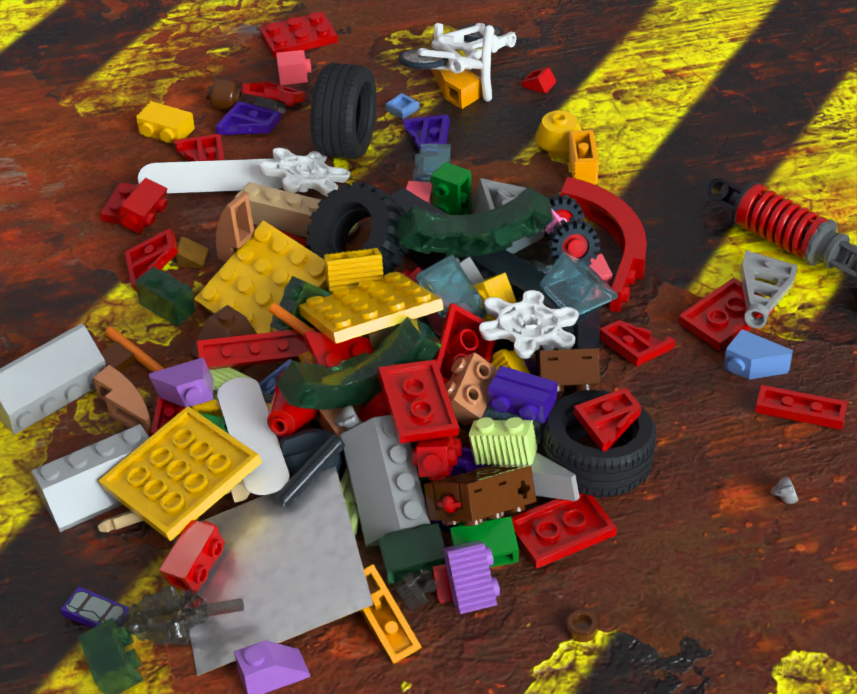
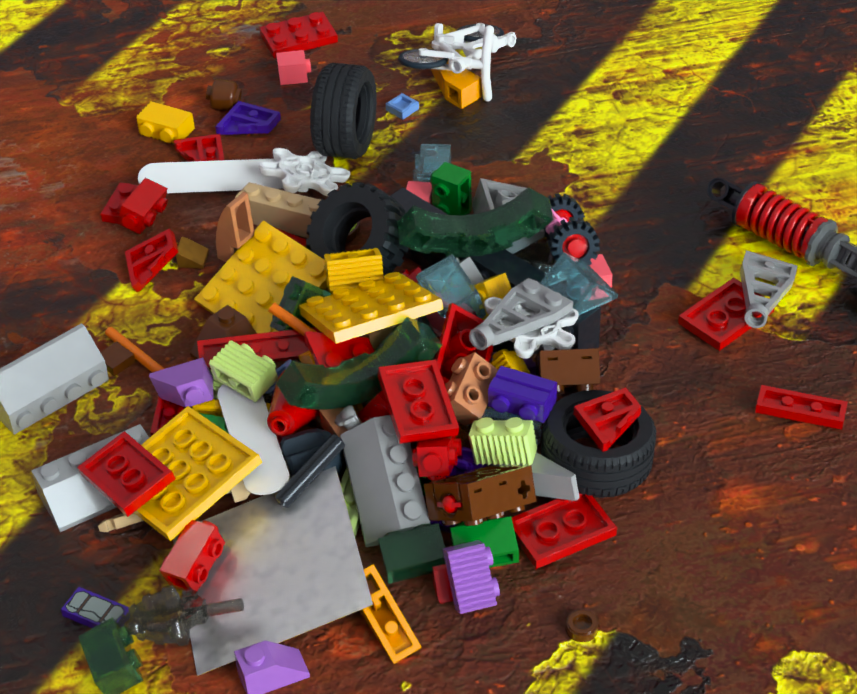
(122, 399): nougat slope -> none
(126, 473): none -> red plate
(165, 296): clear green brick -> none
(244, 370): none -> yellowish green brick
(270, 104): clear smoke tile -> none
(274, 92): red wing -> none
(414, 589): clear smoke piece -> none
(427, 129): dark purple wing -> none
(531, 294): none -> light grey plate
(539, 80): red slope -> none
(554, 133): yellow cone -> none
(583, 156): light orange brick -> none
(622, 224): red arch -> none
(634, 342): red wing -> none
(756, 357): medium blue slope -> none
(785, 491): light grey piece -> none

